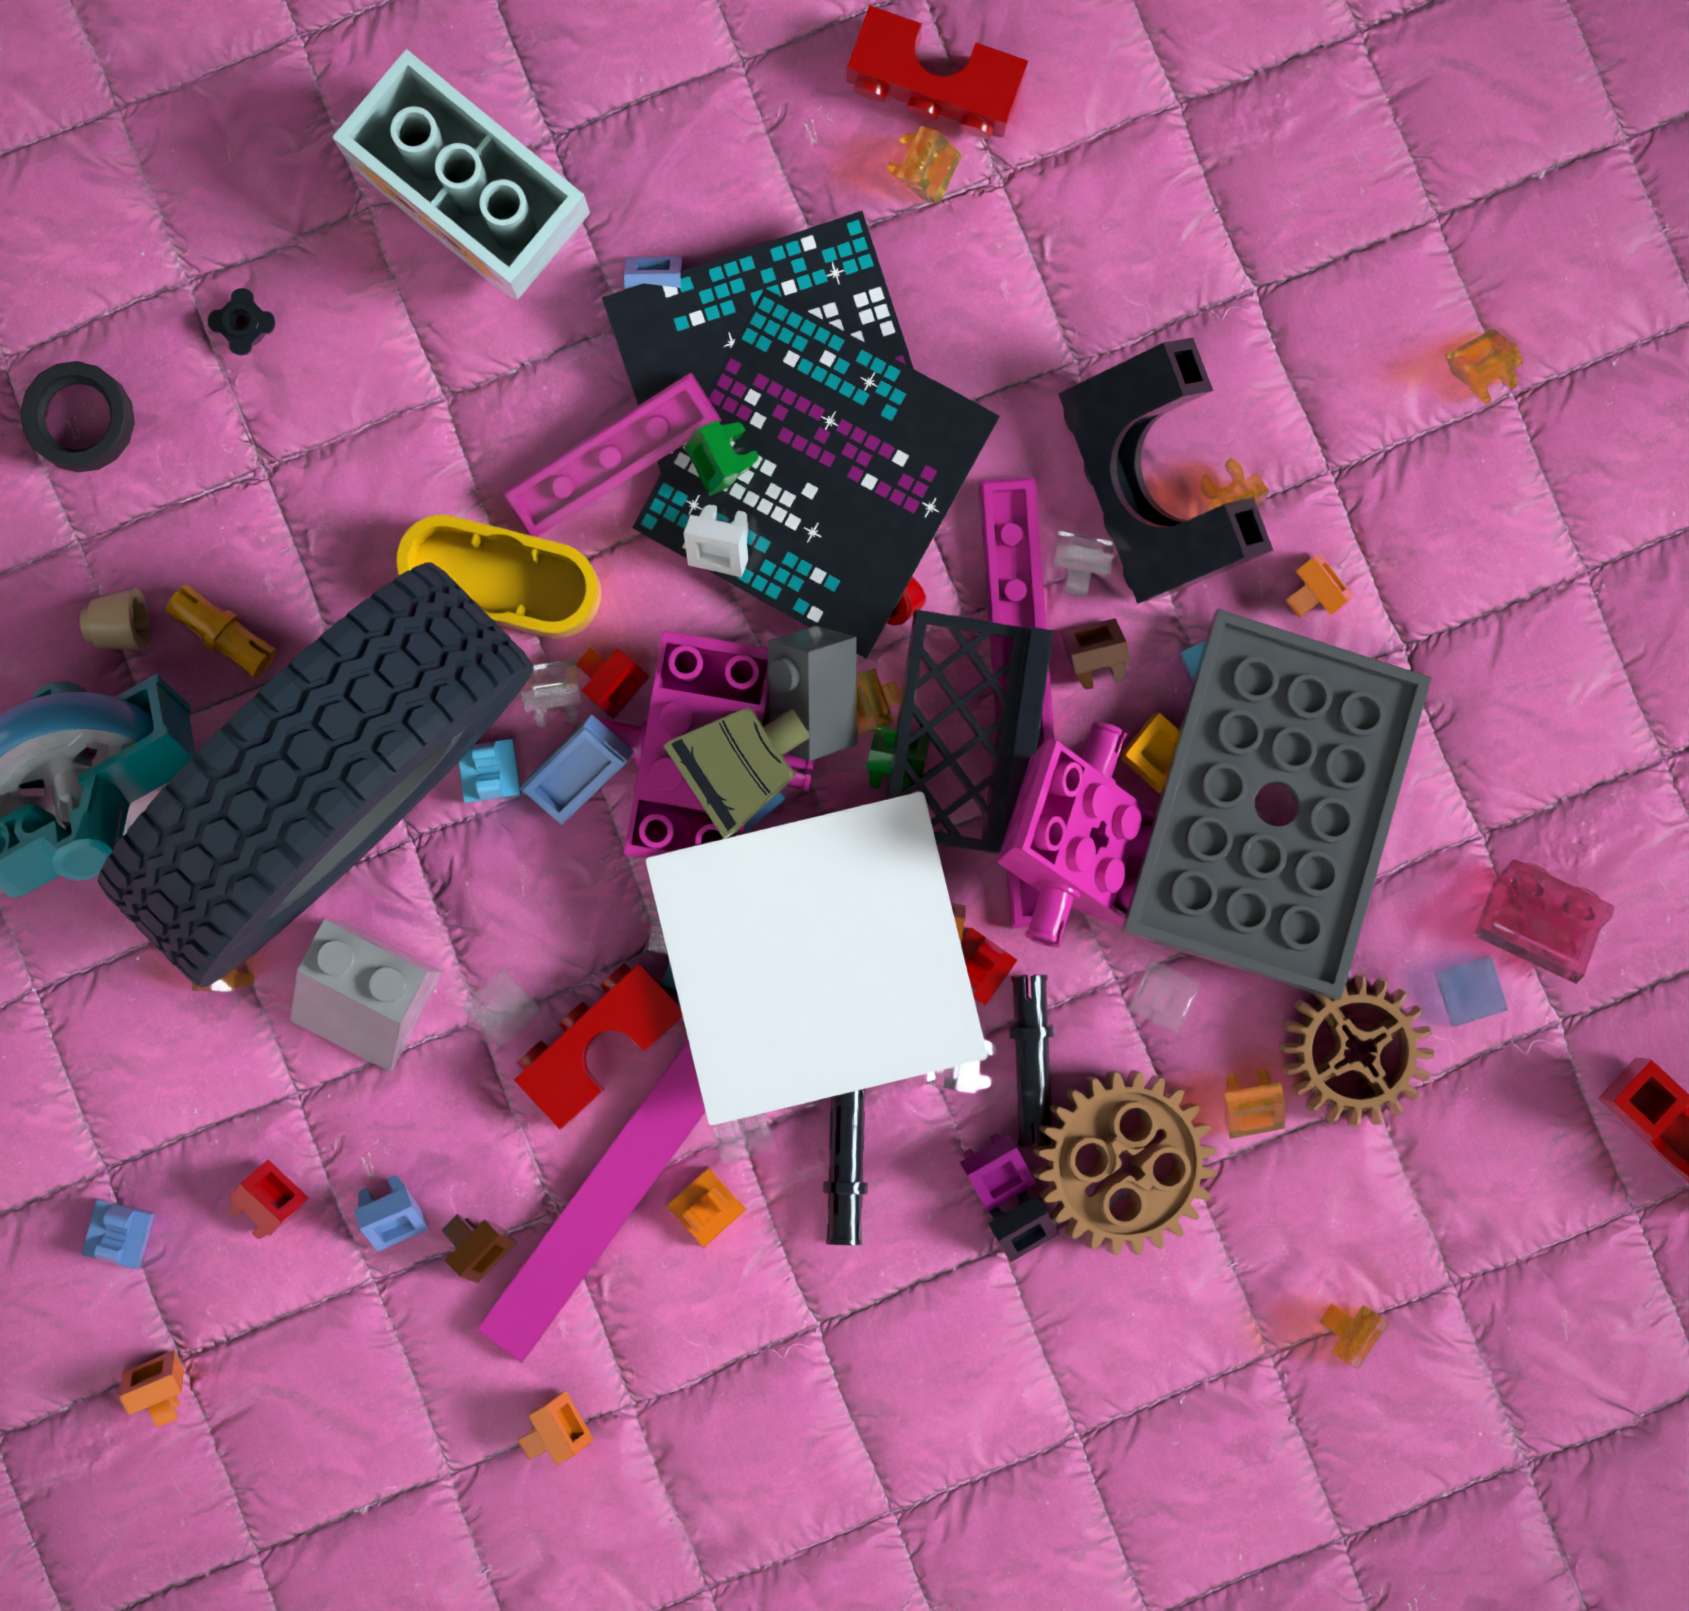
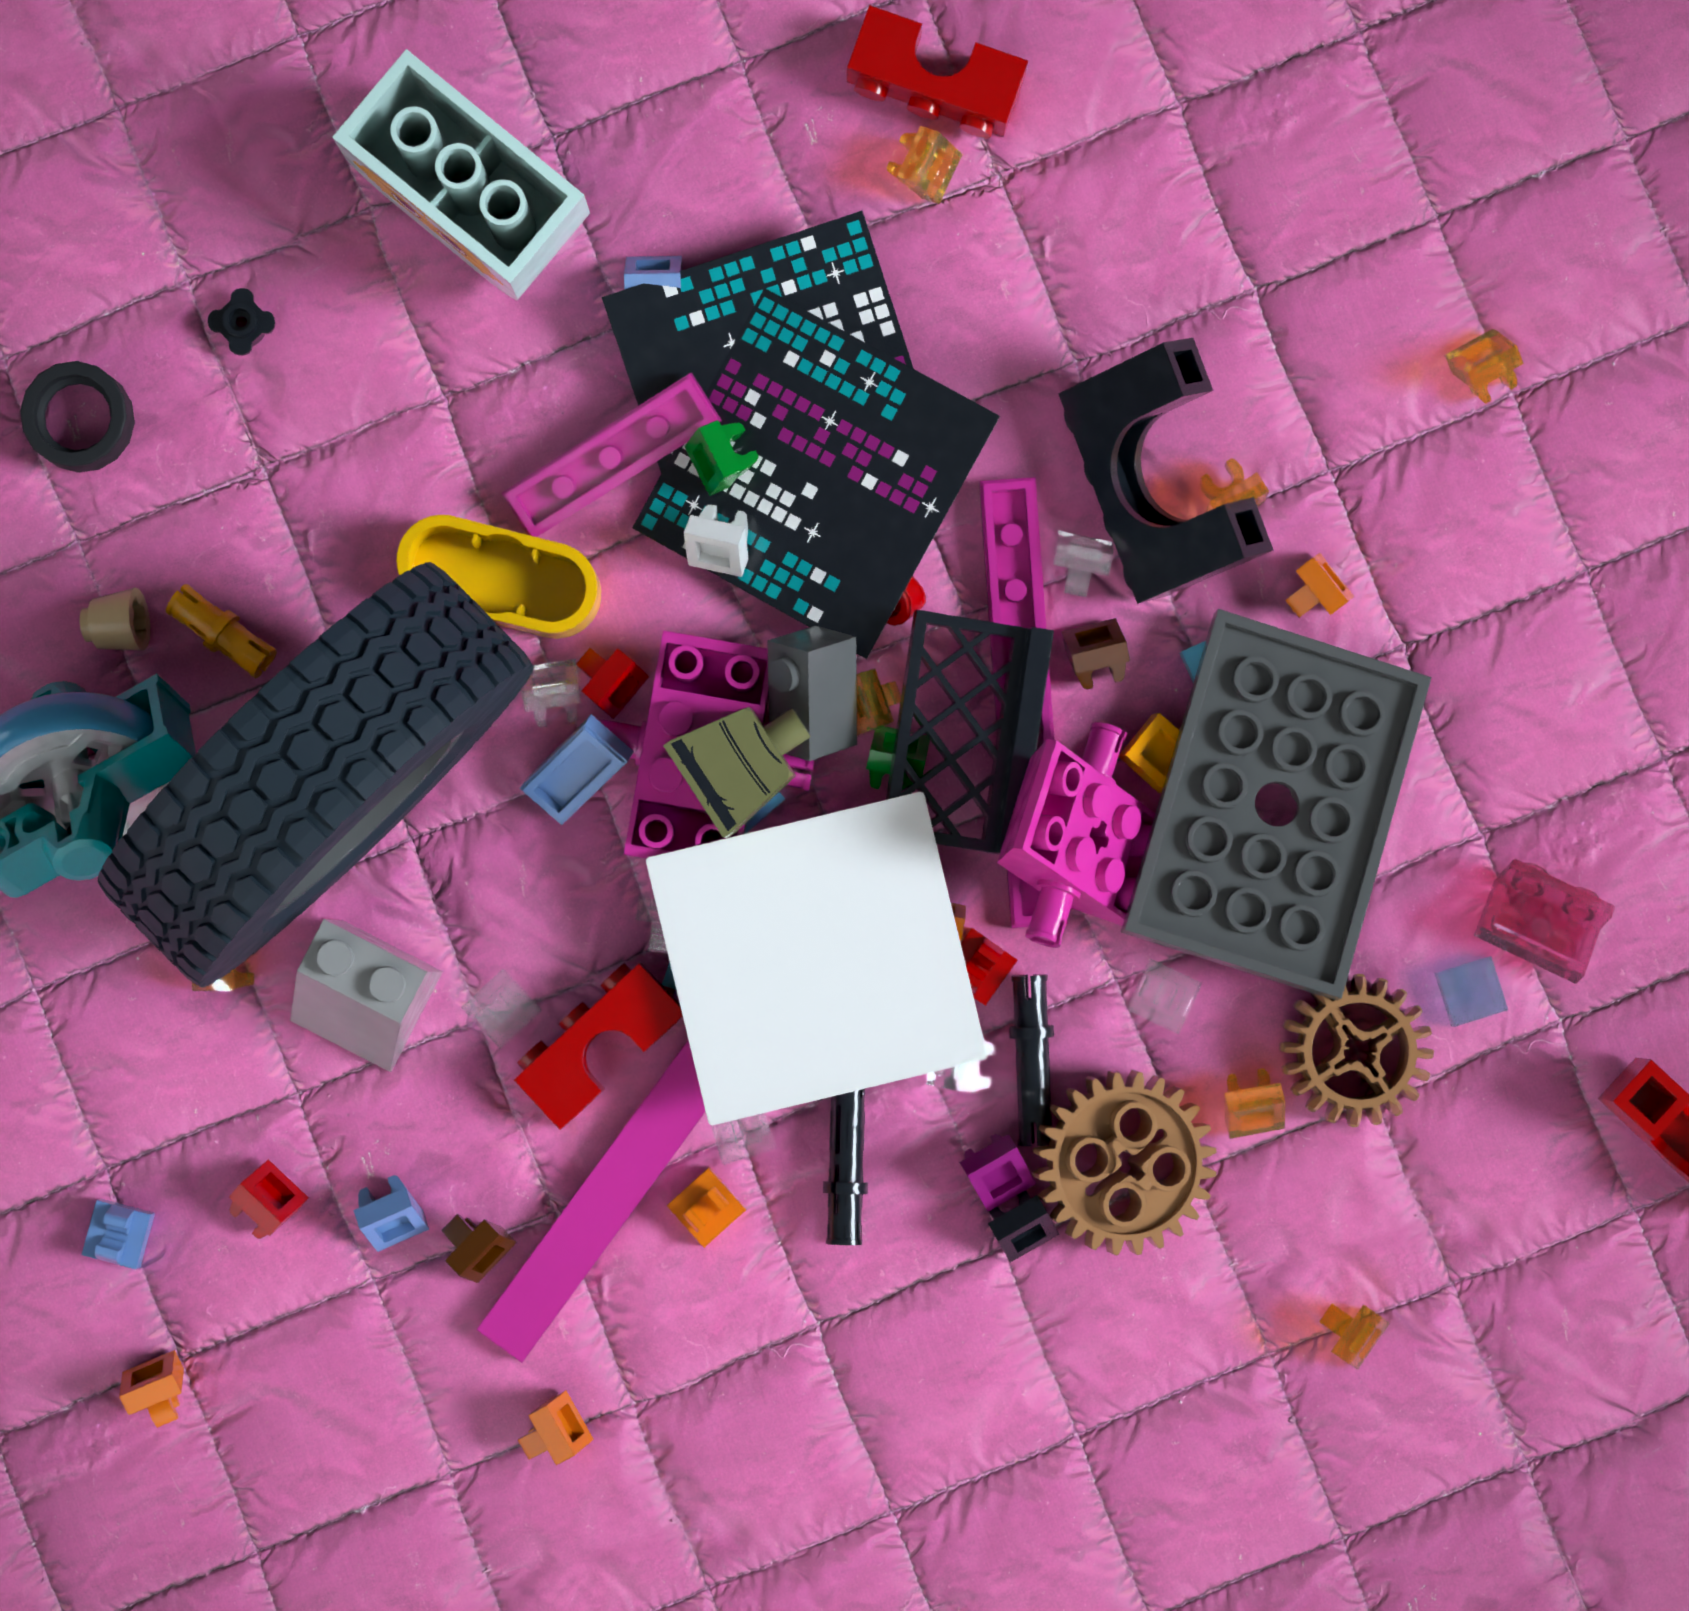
(490, 772): medium azure tile -> none

